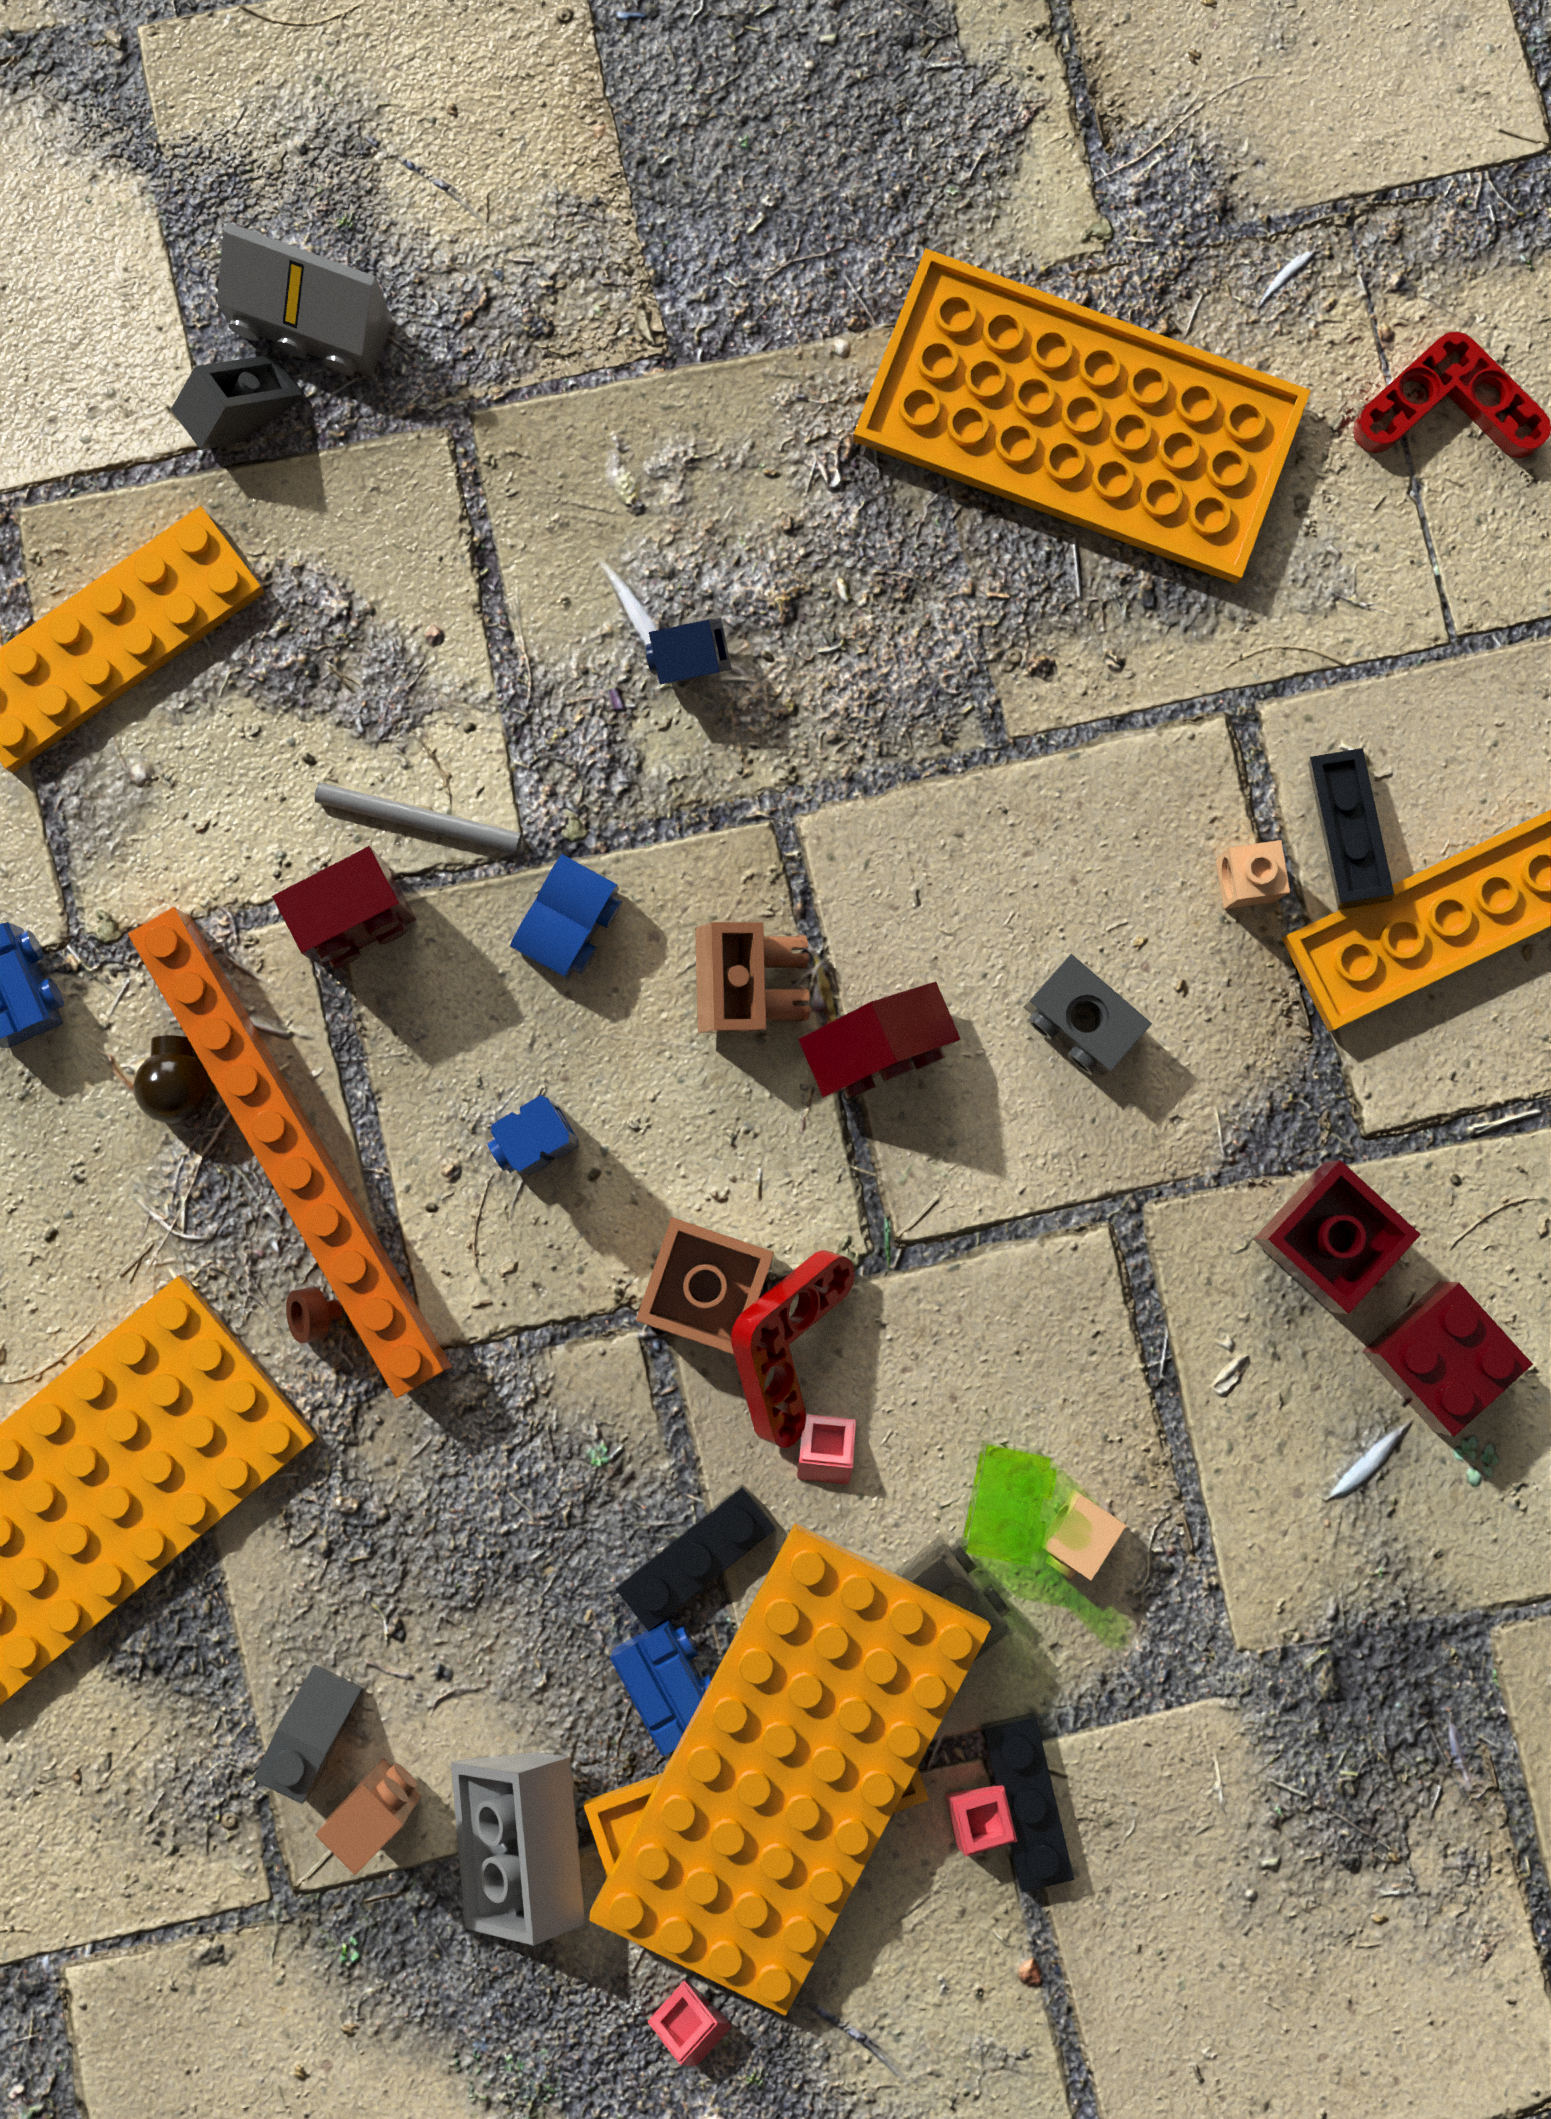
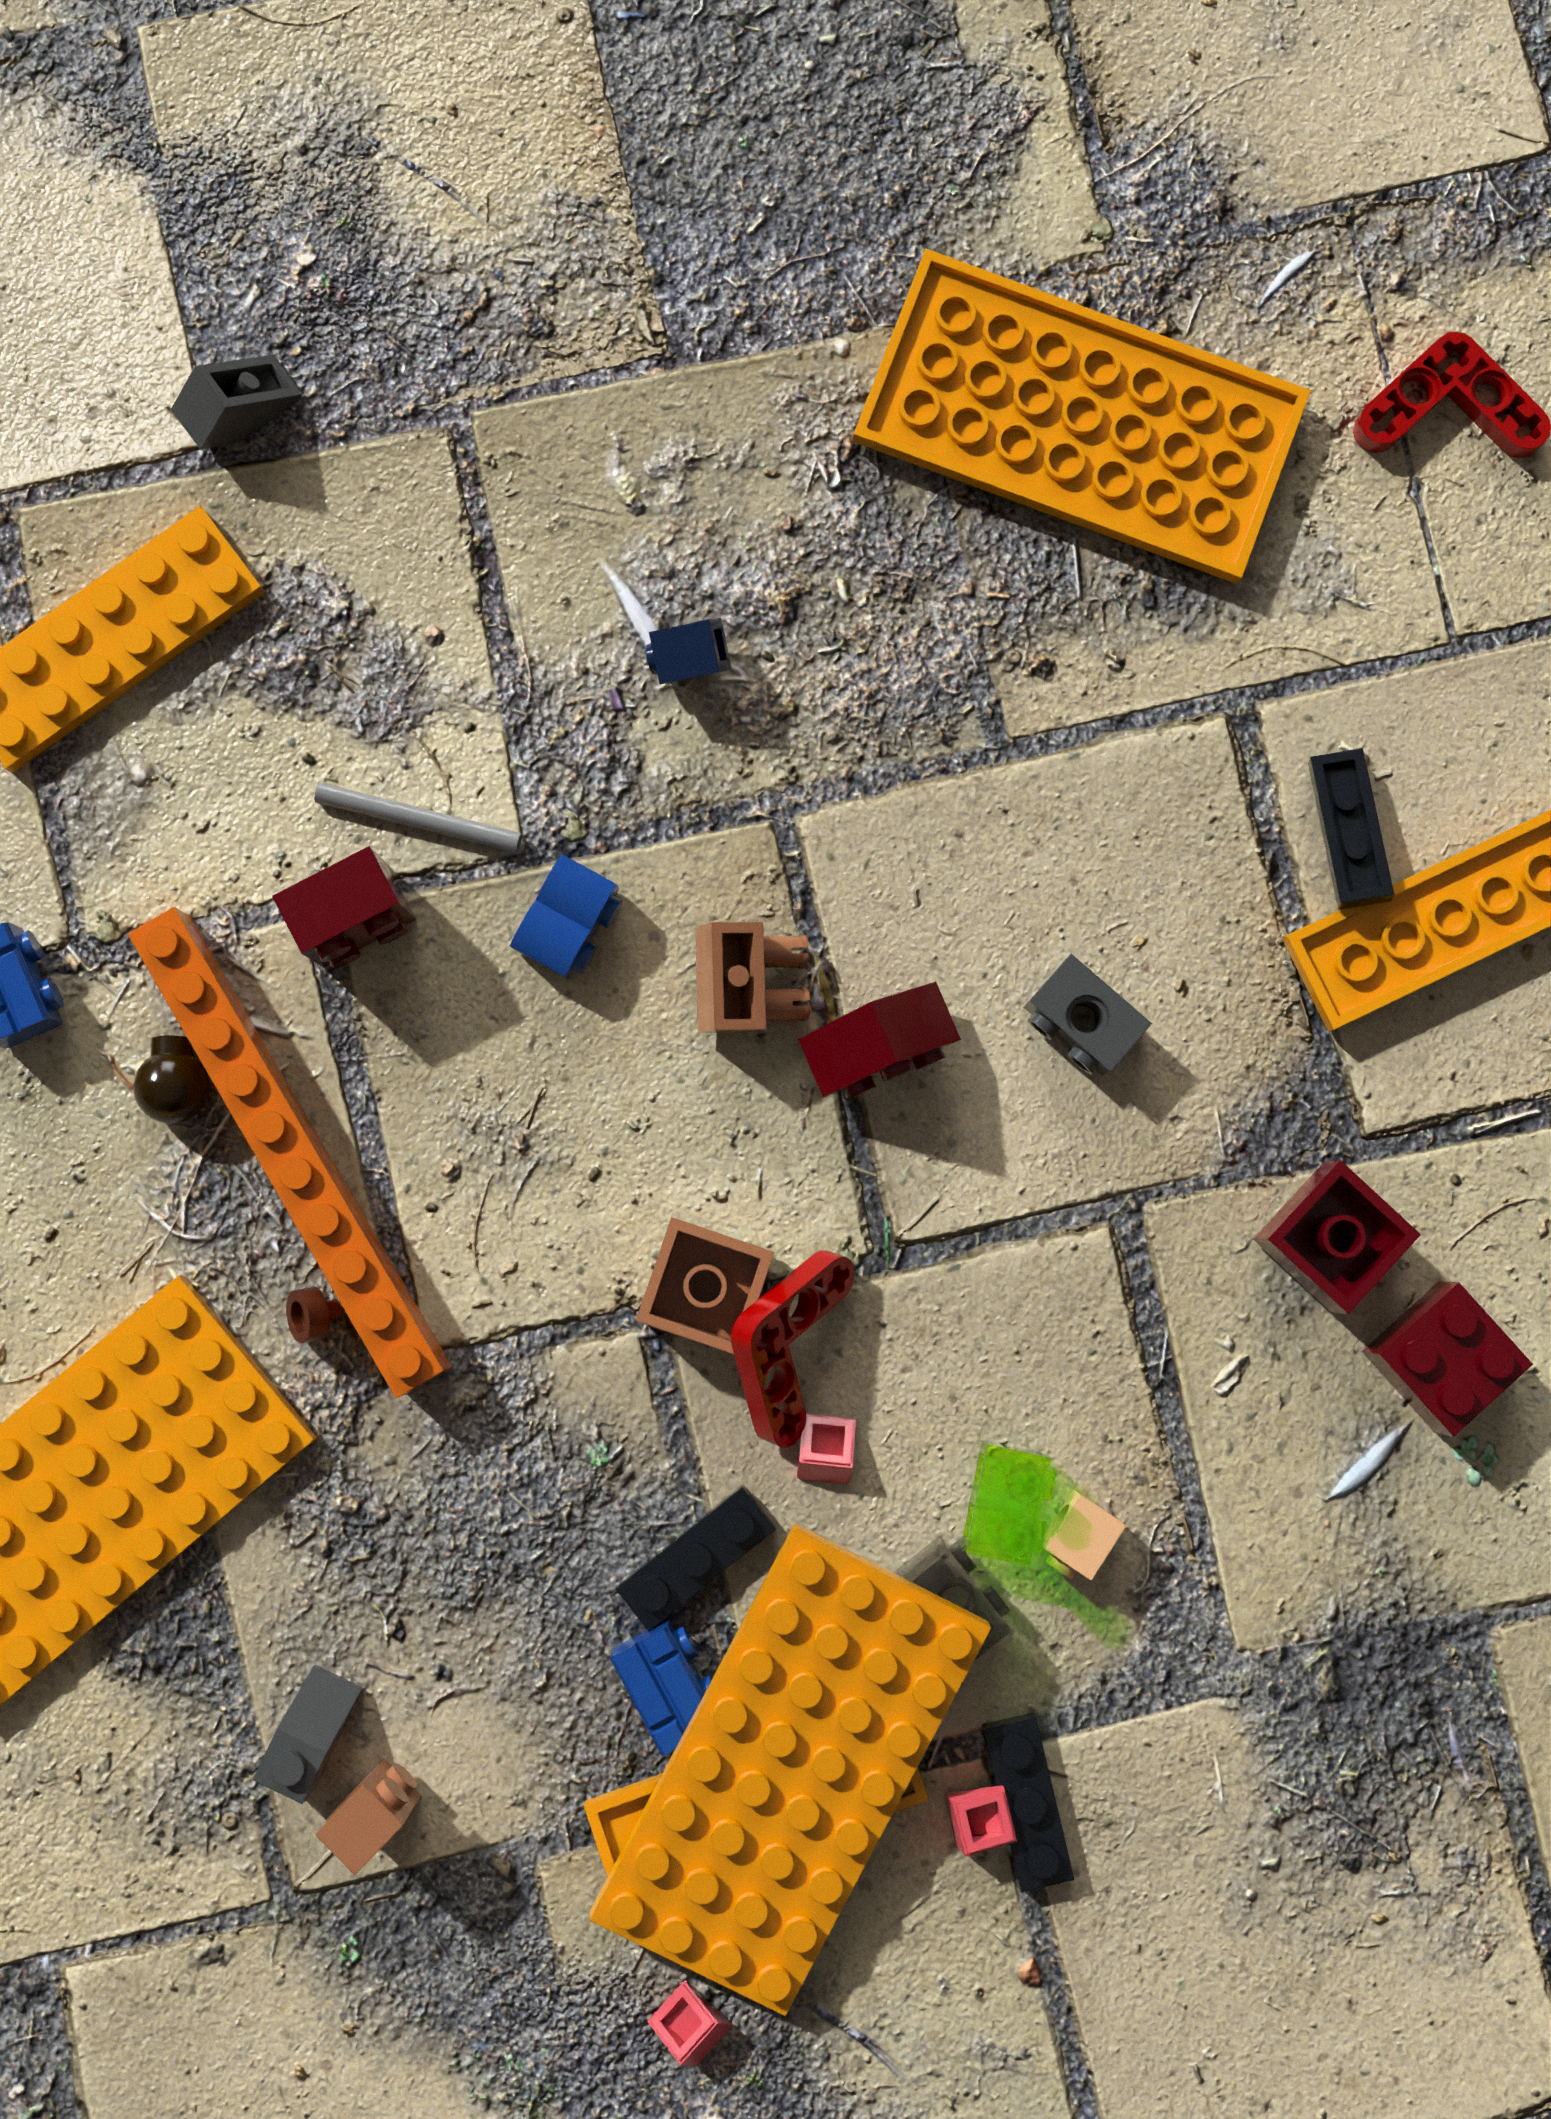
(302, 302): light grey slope -> none
(518, 1846): light grey slope -> none
(532, 1137): blue brick -> none
(1252, 874): light nougat brick -> none

